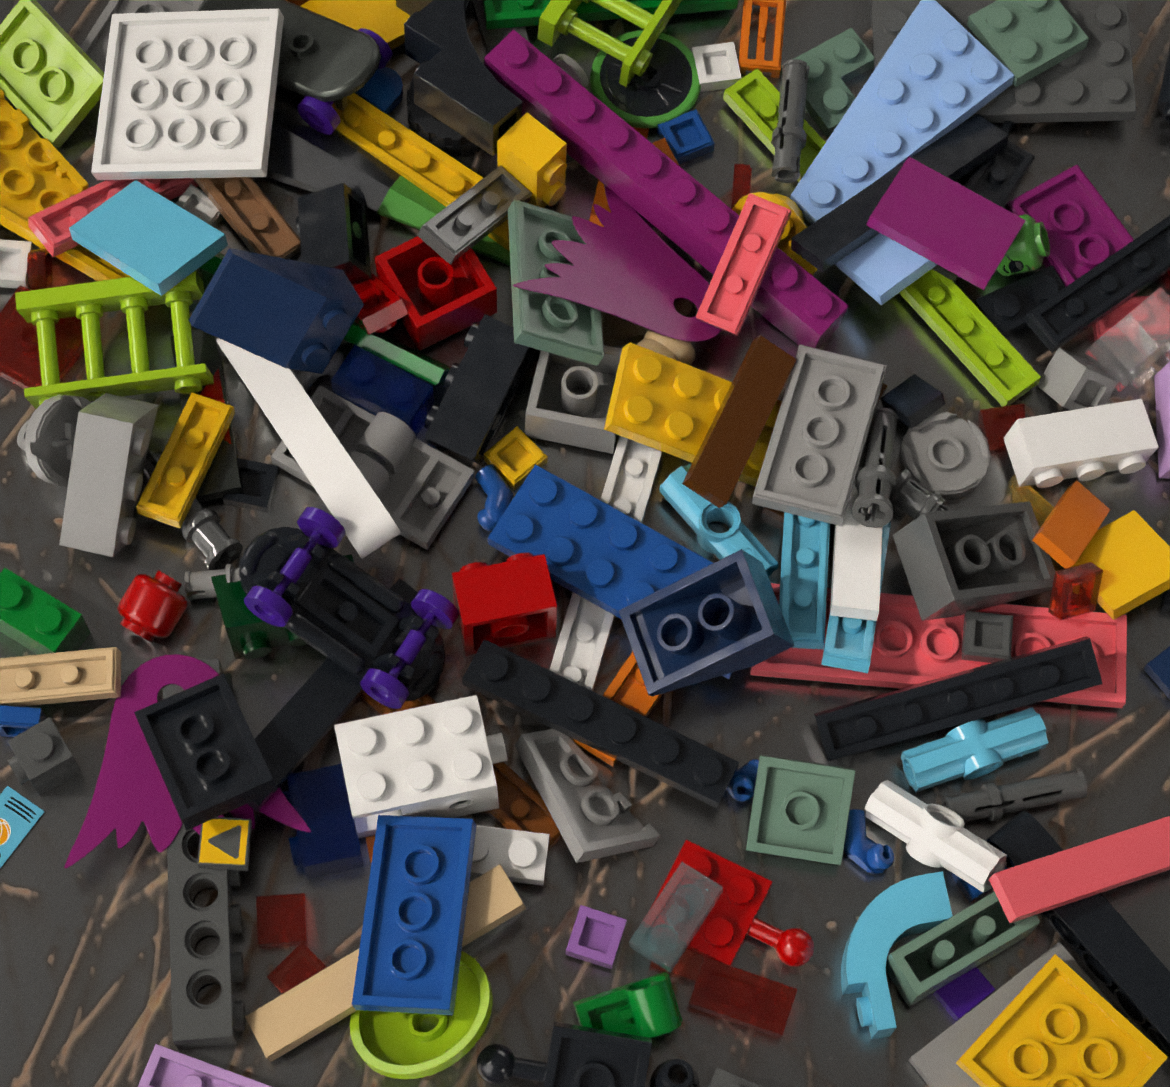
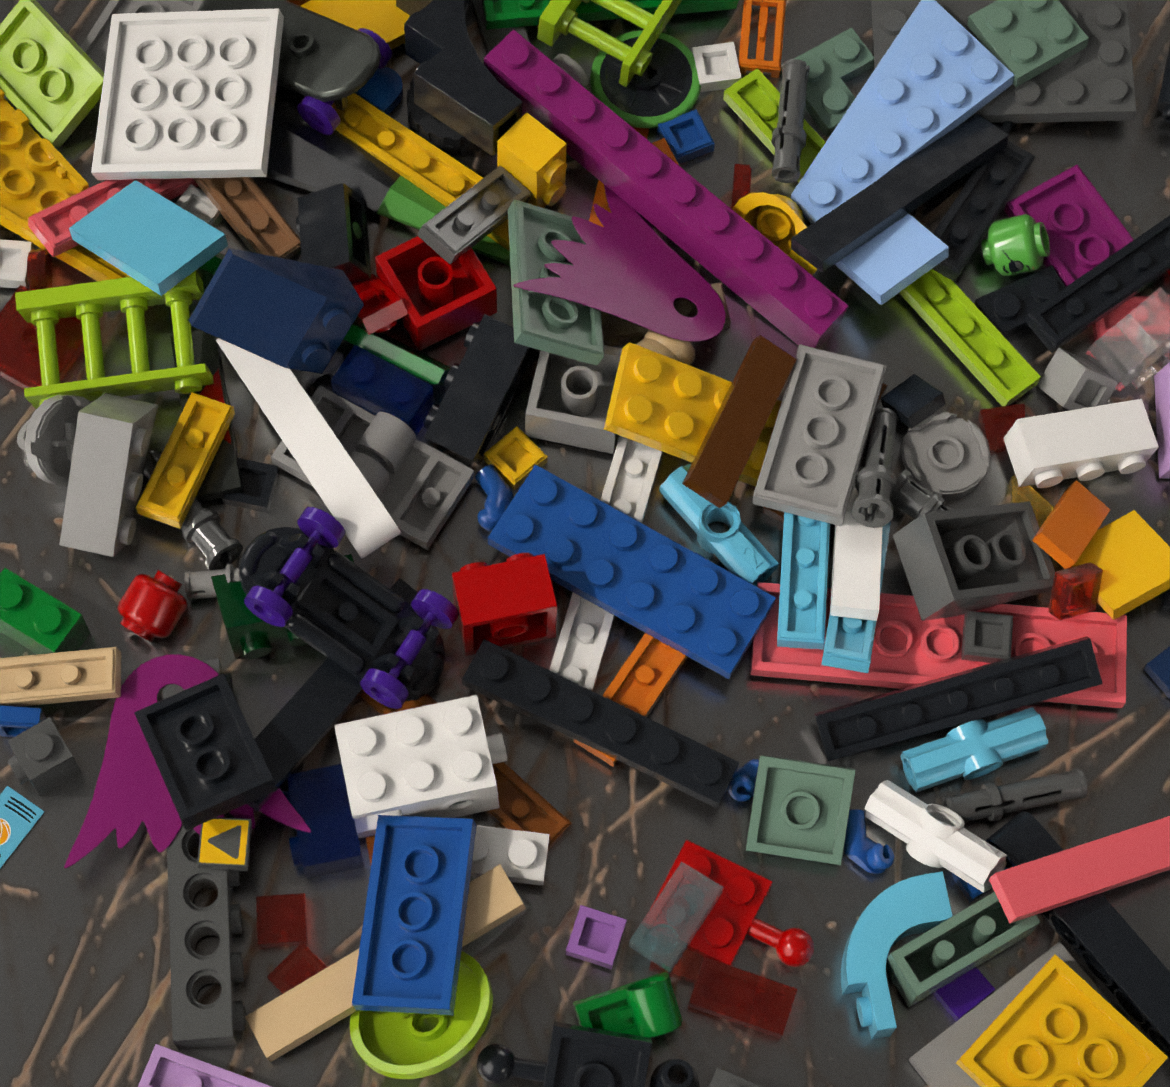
(582, 807): light grey wing -> none
(706, 625): dark blue slope -> none
(743, 264): coral tile -> none
(946, 223): magenta tile -> none

